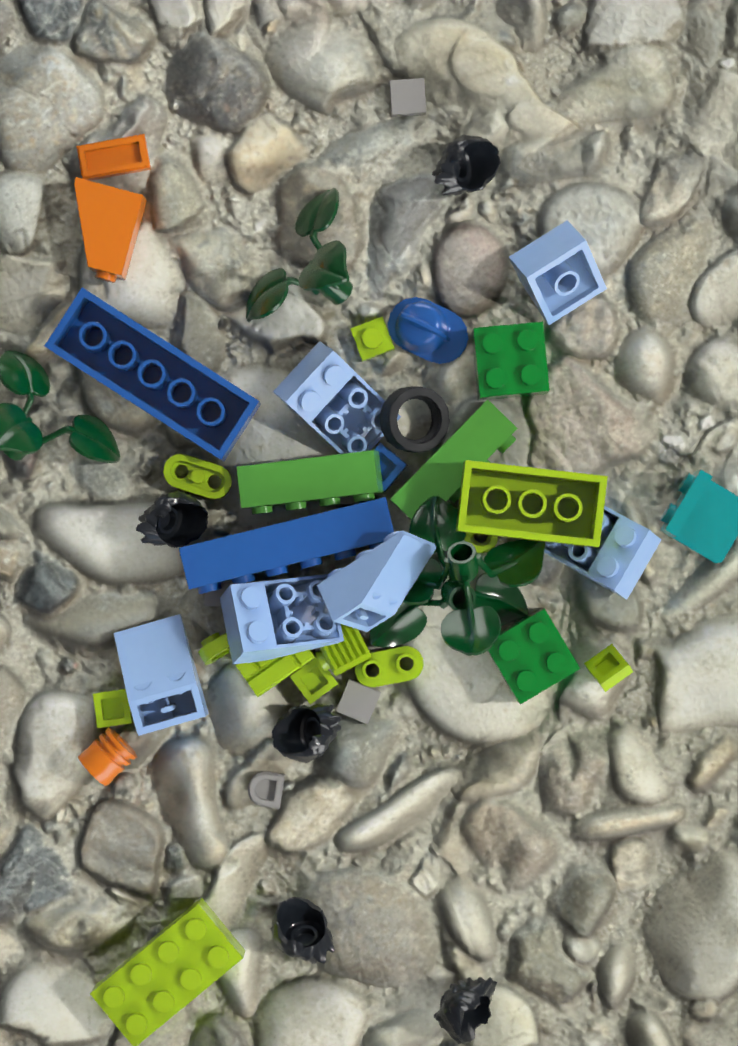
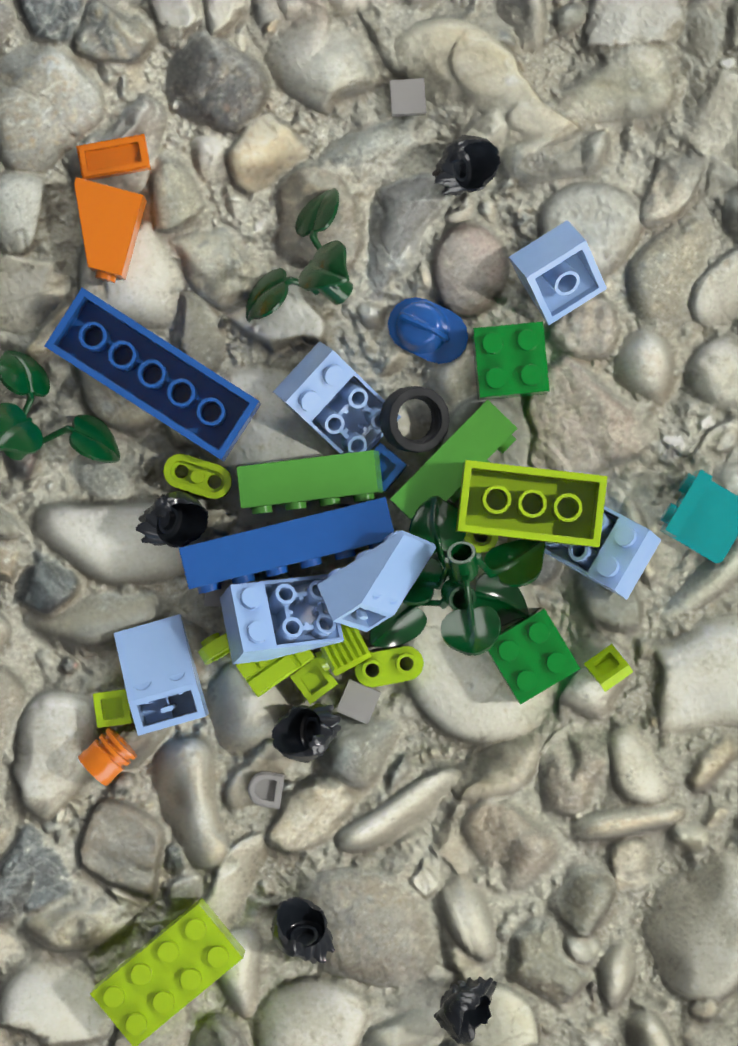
(372, 339): lime plate -> none

